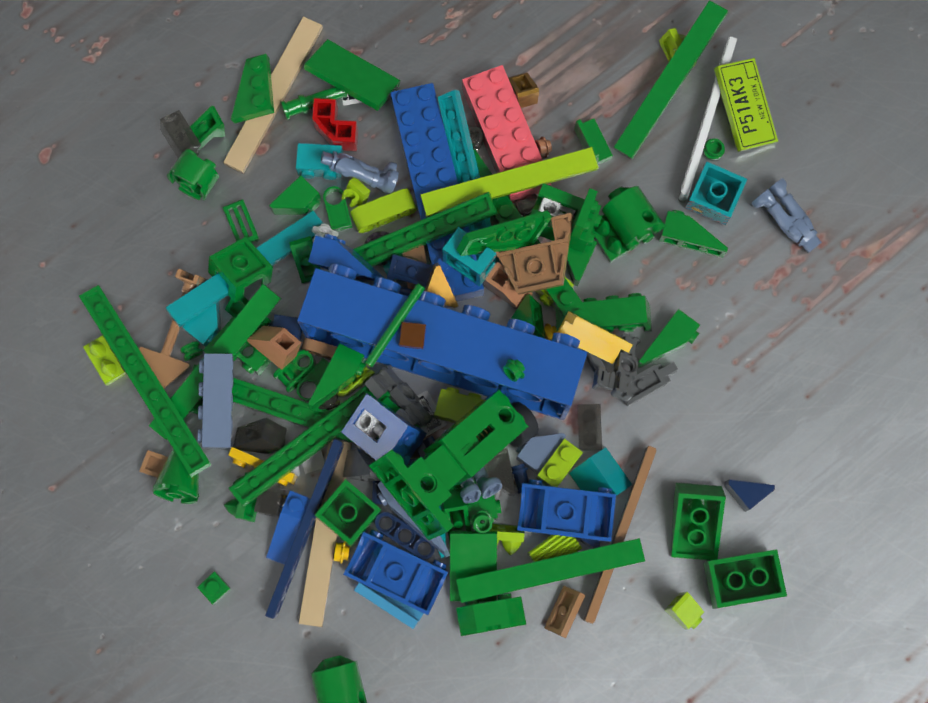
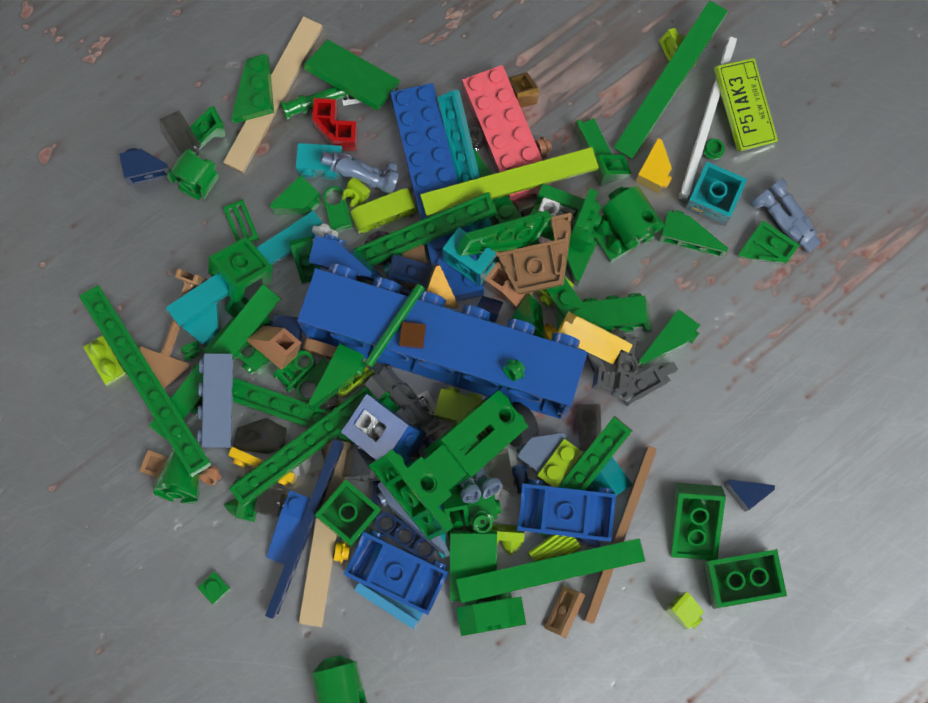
(141, 166): none -> dark blue slope
(210, 475): none -> nougat plate
(492, 306): none -> dark blue tile
(596, 457): none -> green plate
(611, 168): none -> green slope
(656, 169): none -> yellow slope
(769, 245): none -> green wing

